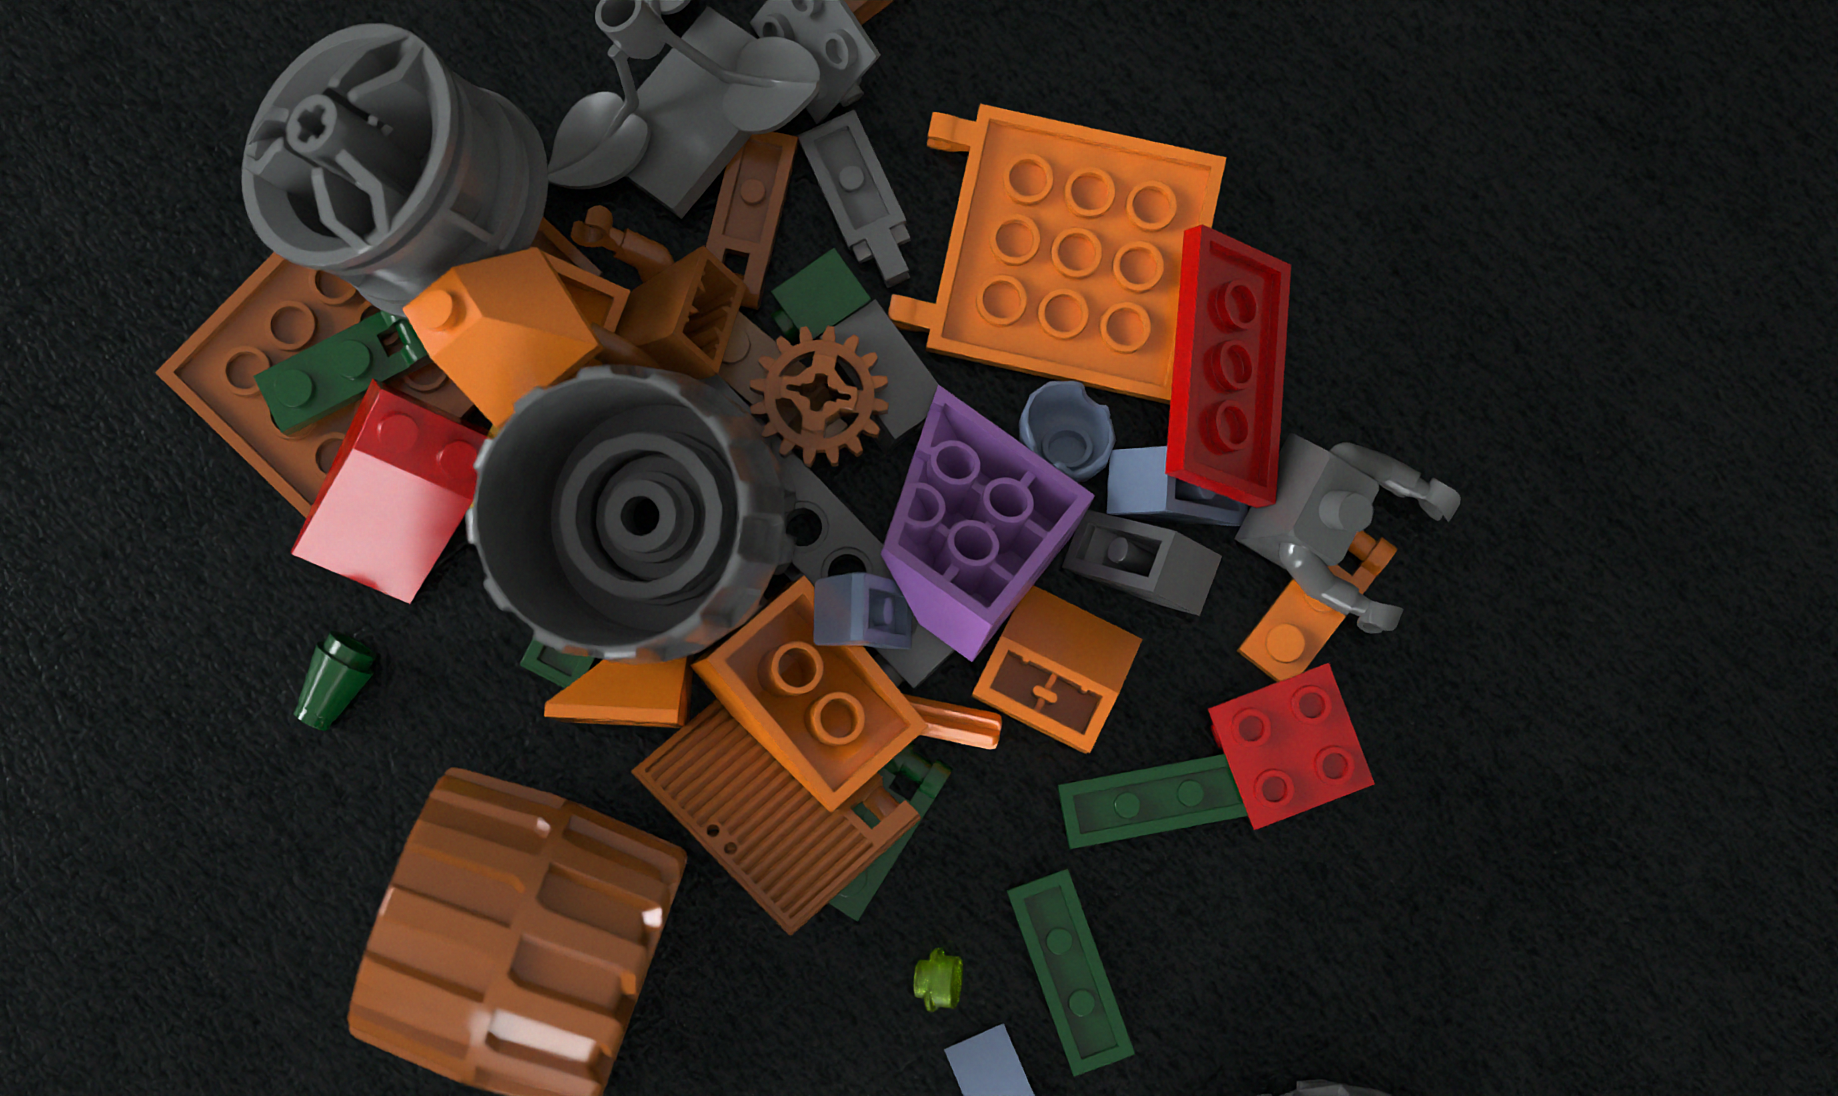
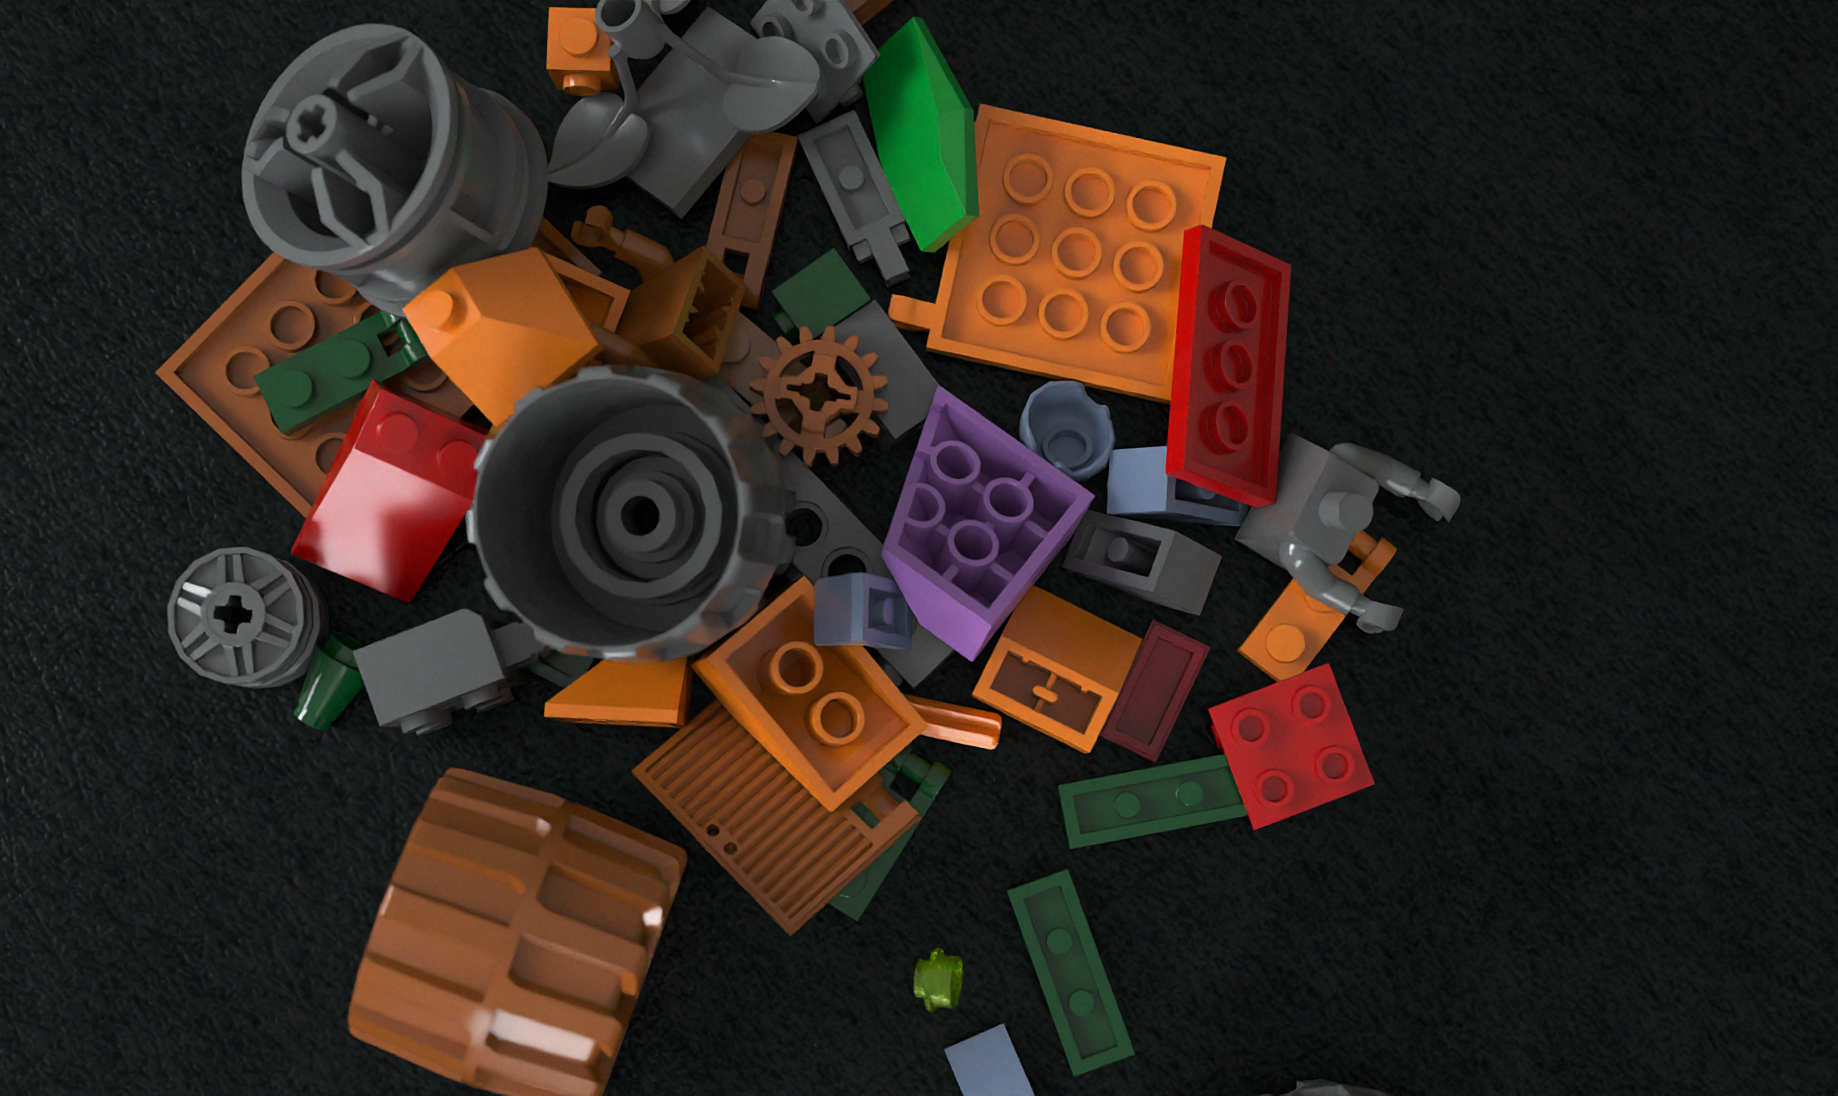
(284, 627): none -> dark grey wheel
(446, 667): none -> dark grey hinge
(579, 53): none -> orange brick
(923, 135): none -> green piece
(1154, 691): none -> dark red tile

